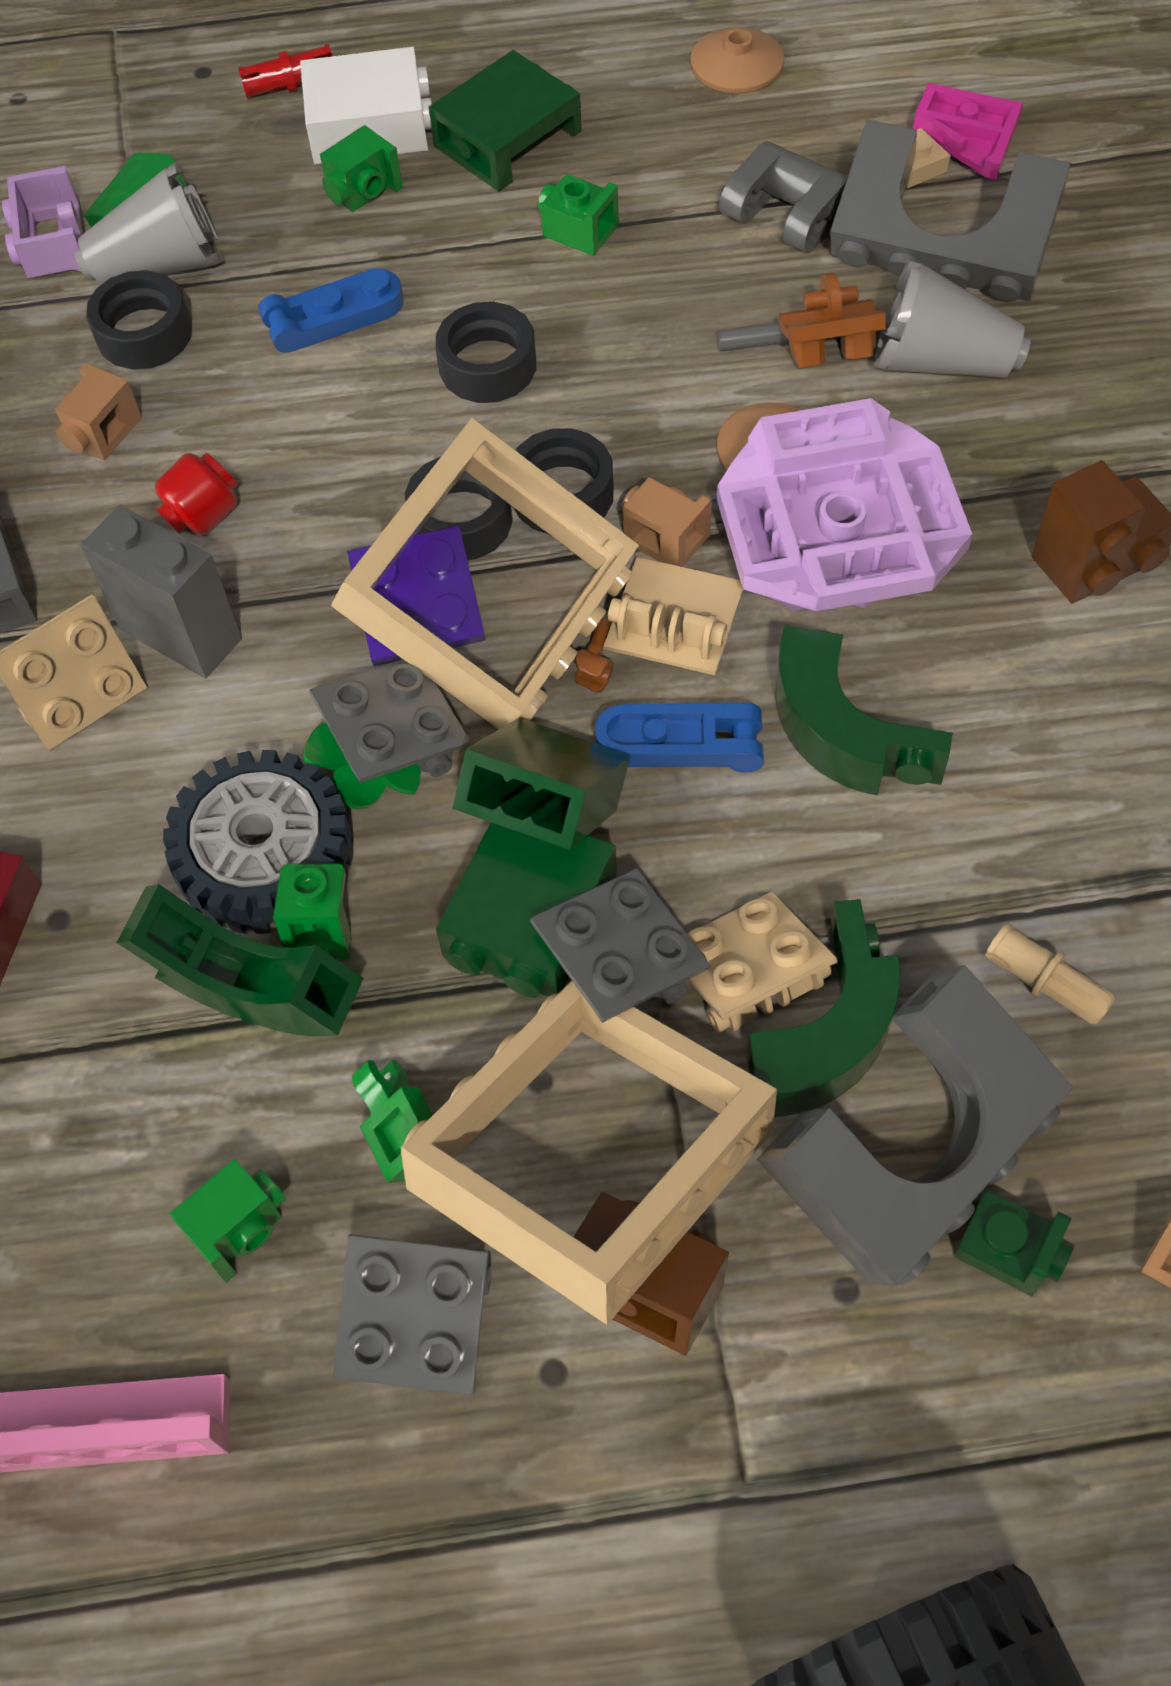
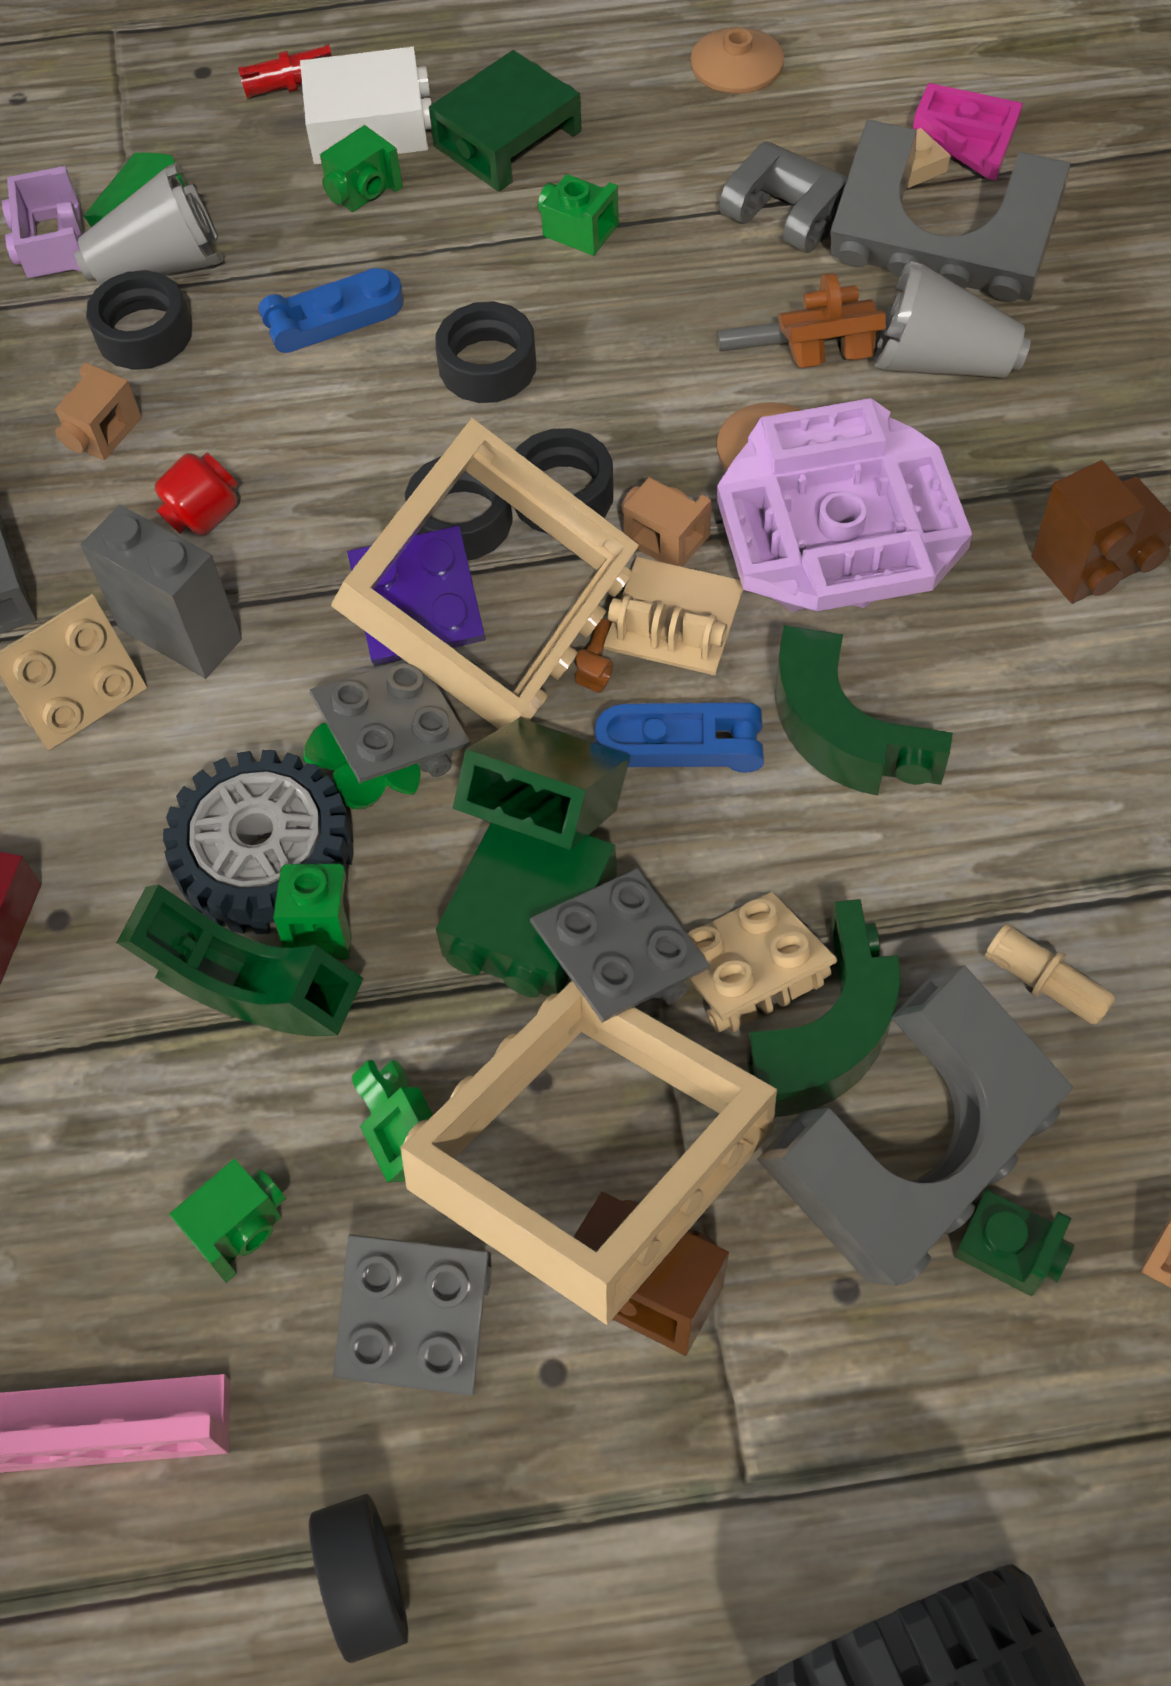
(357, 1578): none -> black tyre

